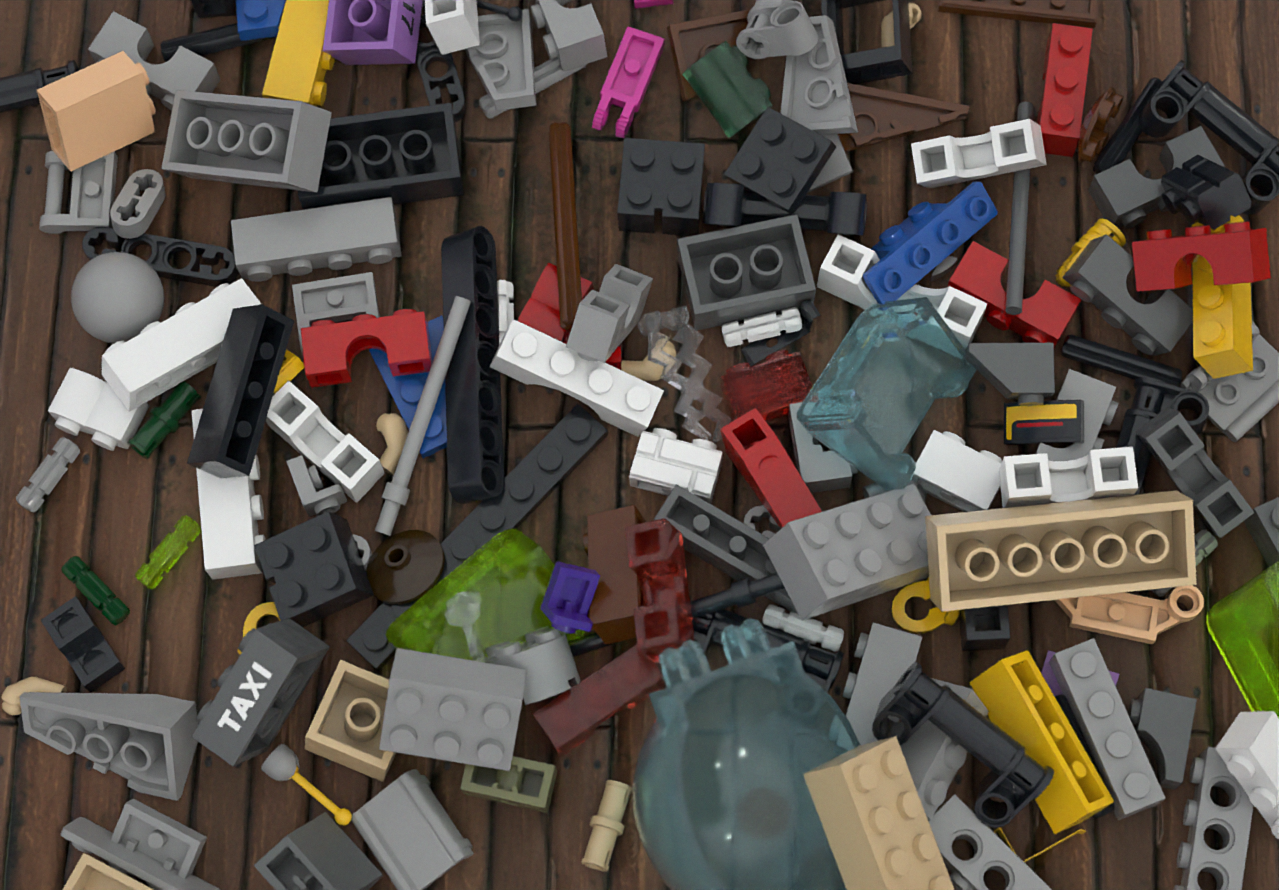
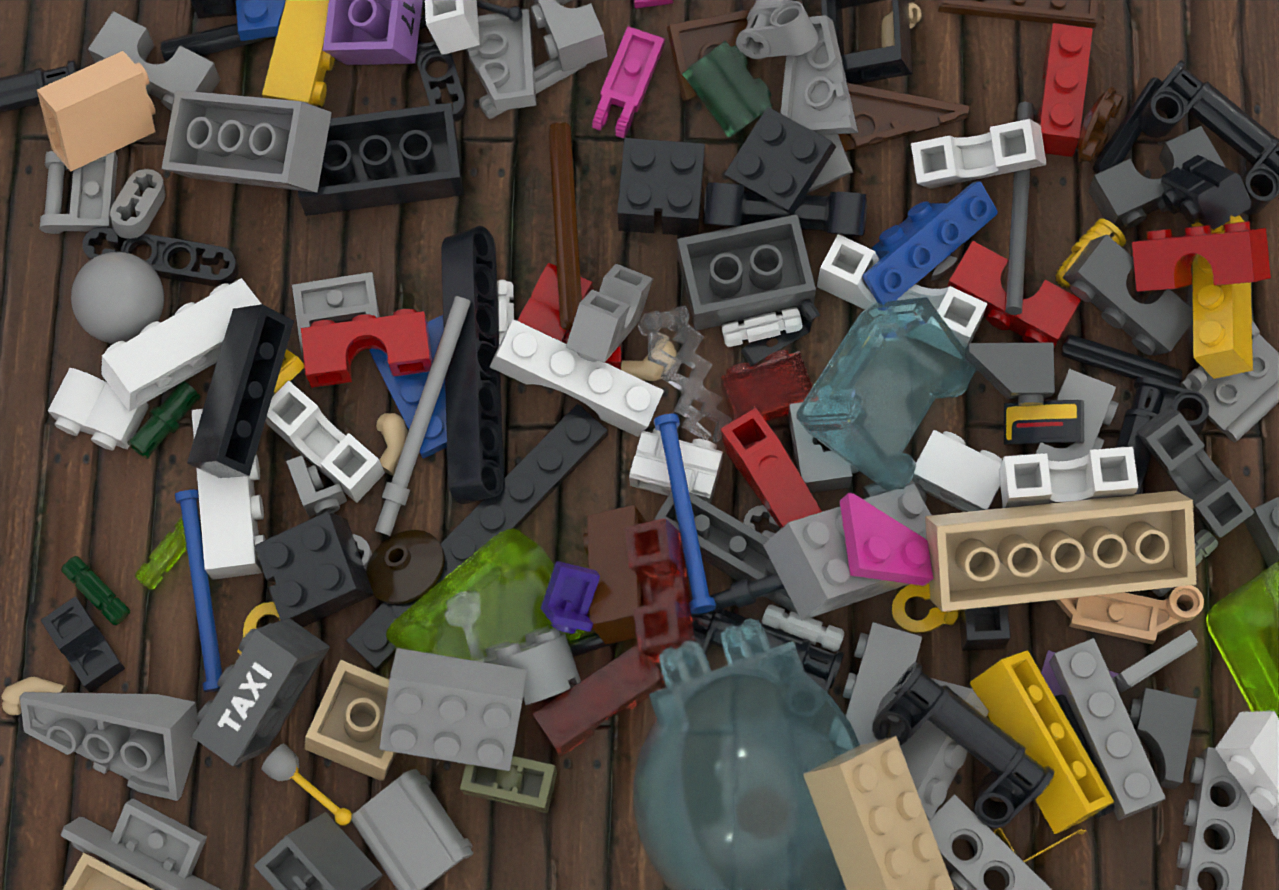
(48, 474): light grey axle -> none
(201, 588): none -> blue bar
(316, 239): light grey brick -> none
(606, 825): tan pin -> none
(701, 602): none -> blue bar
(883, 546): none -> dark pink wing
(1155, 661): none -> light grey tile

